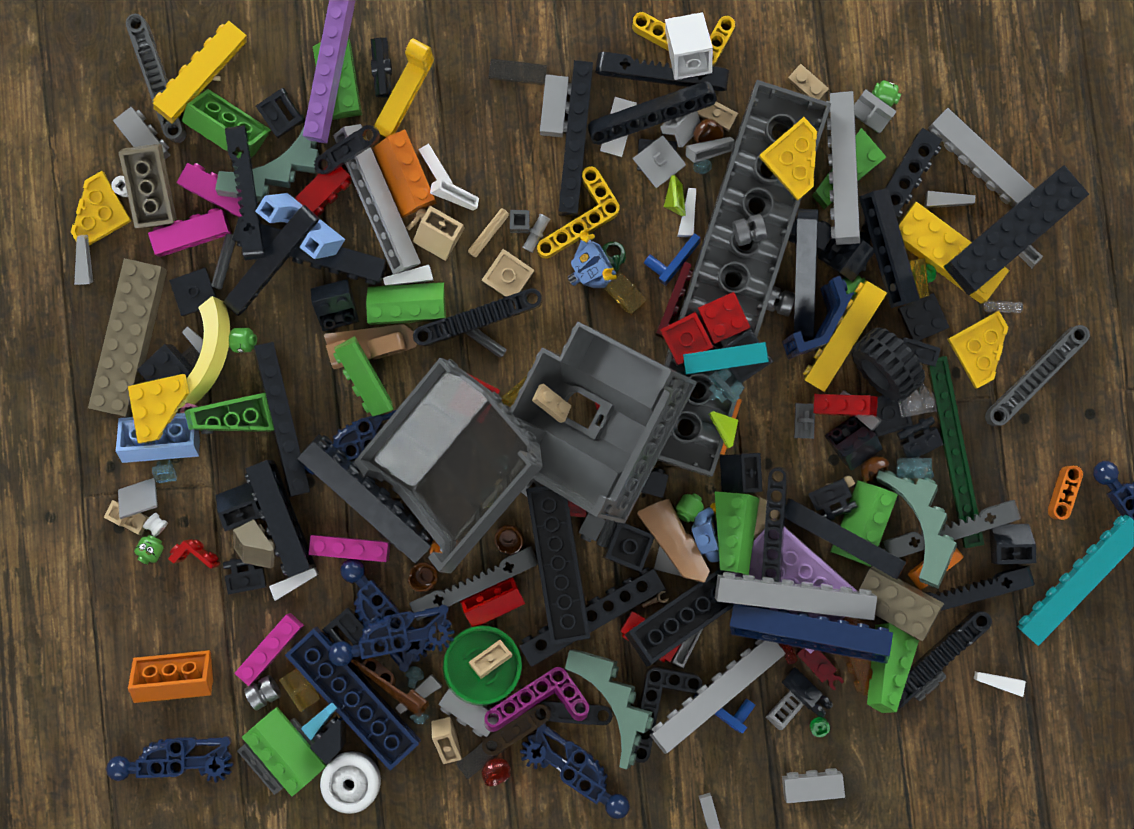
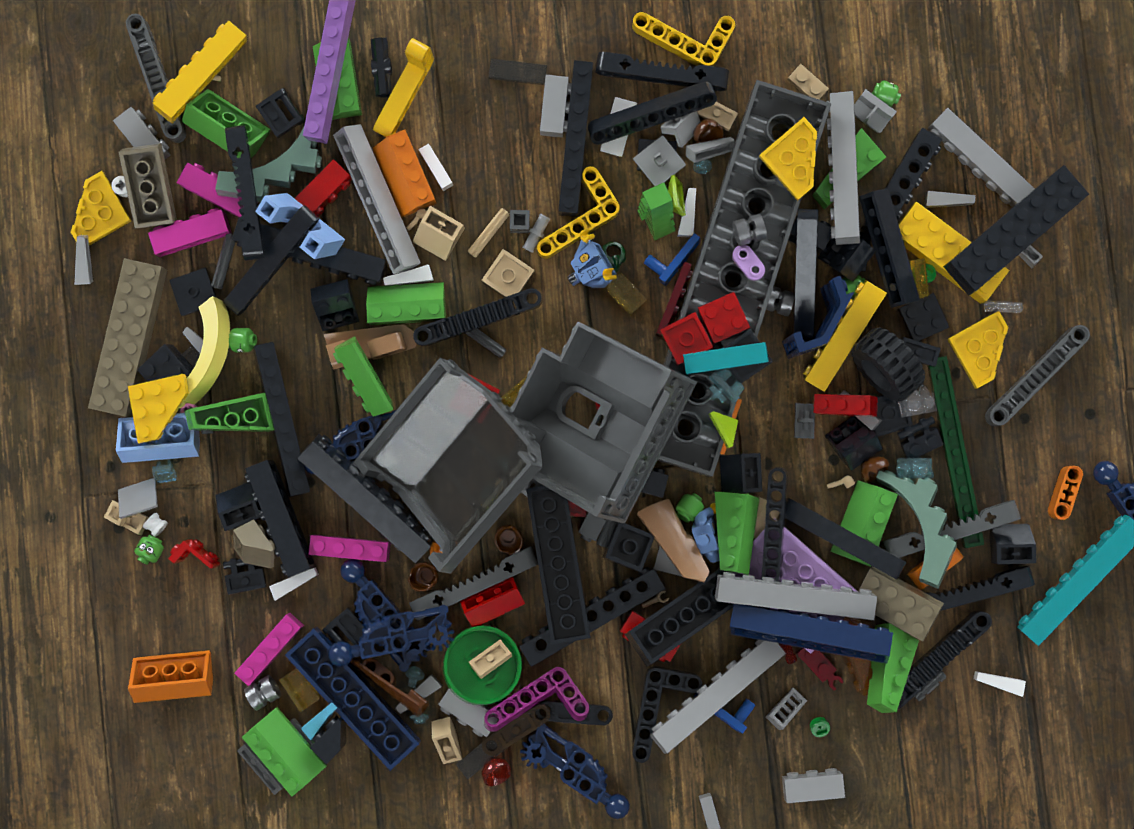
(164, 754): dark blue arm -> none
(346, 149): black plate -> none
(361, 771): white wheel -> none
(454, 194): white piece -> none
(551, 403): tan plate -> none
(630, 719): sand green arch -> none
(657, 210): none -> bright green wedge
(684, 651): light grey piece -> none
(689, 45): white slope -> none
(746, 264): none -> lavender plate
(806, 692): black hinge -> none
(831, 494): black plate -> none

